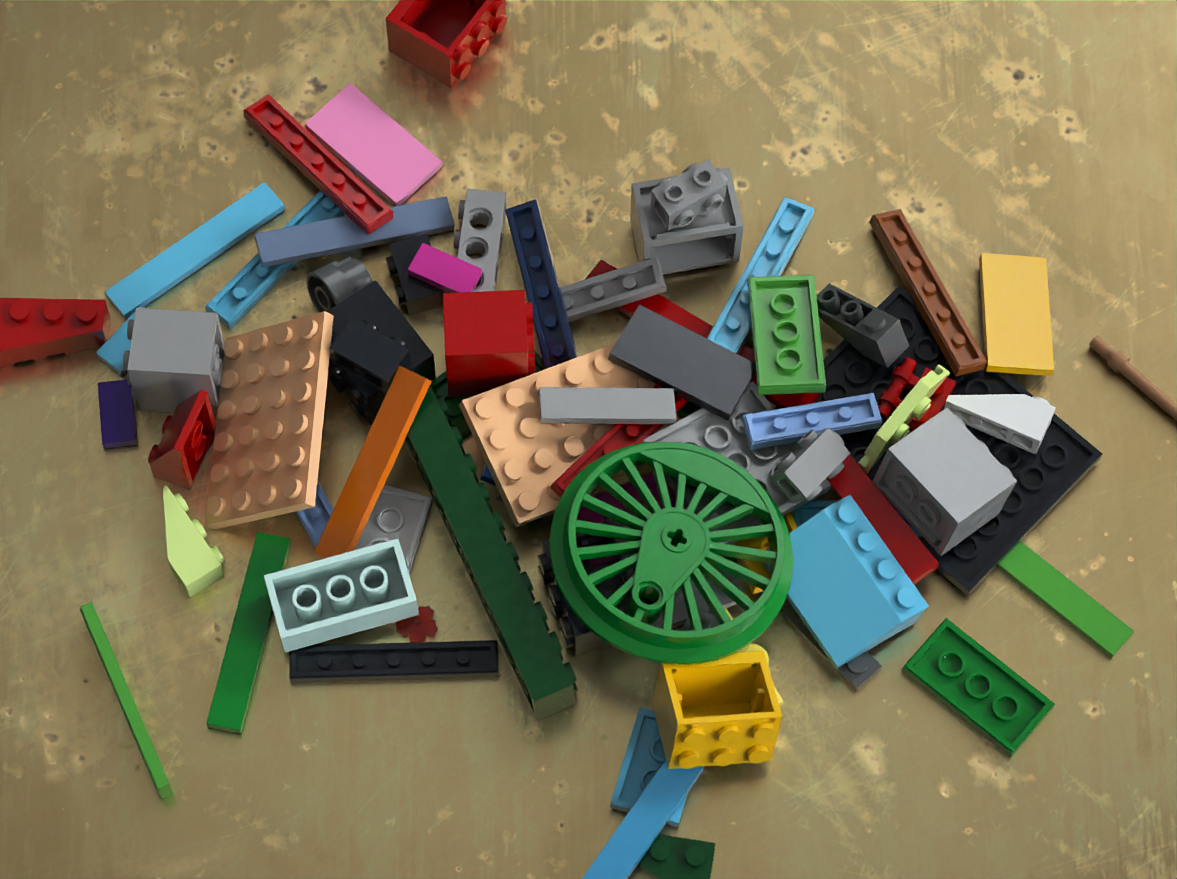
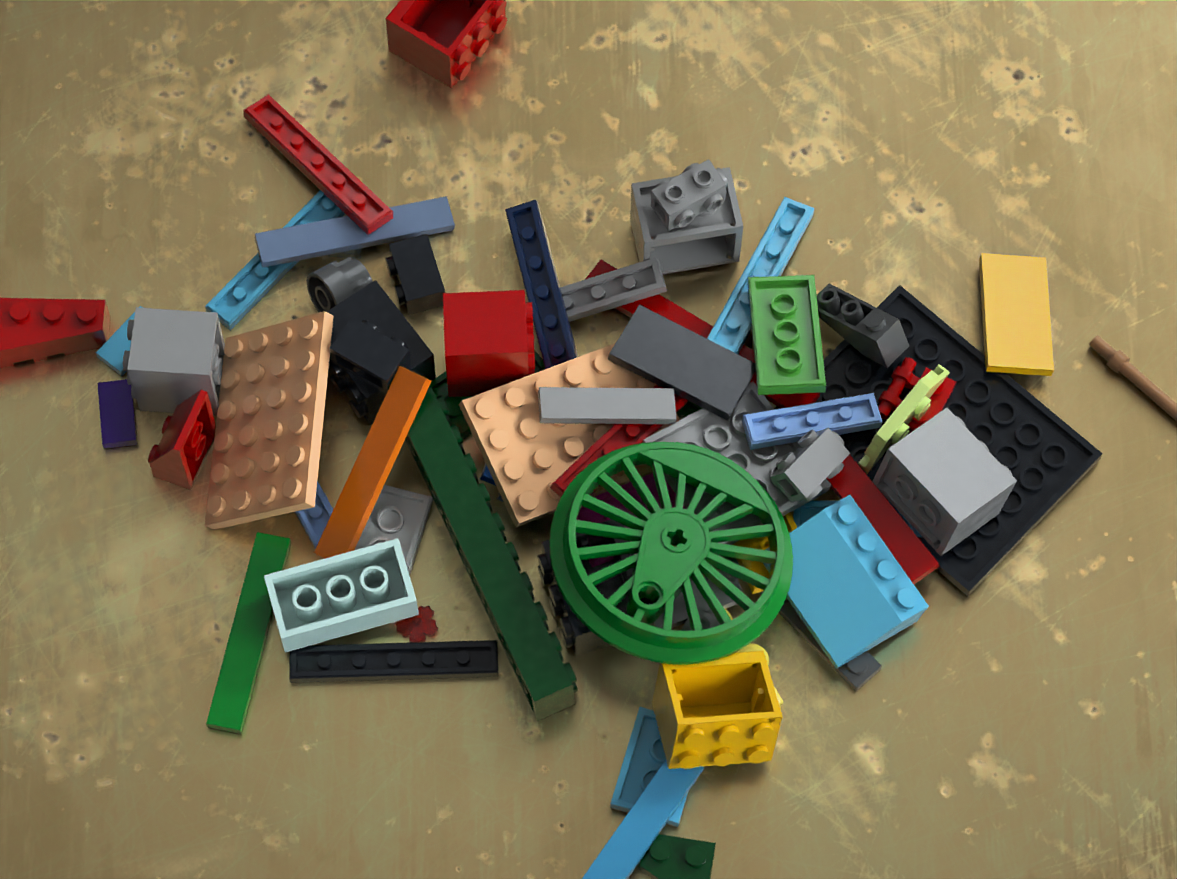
(126, 700): bright green tile -> none
(188, 554): yellowish green slope -> none
(195, 250): medium azure tile -> none
(373, 145): bright pink tile -> none
(444, 270): dark pink tile -> none
(487, 209): light grey brick -> none
(928, 292): dark orange tile -> none
(978, 687): green tile -> none
(1009, 417): white slope -> none
(1066, 599): bright green tile -> none

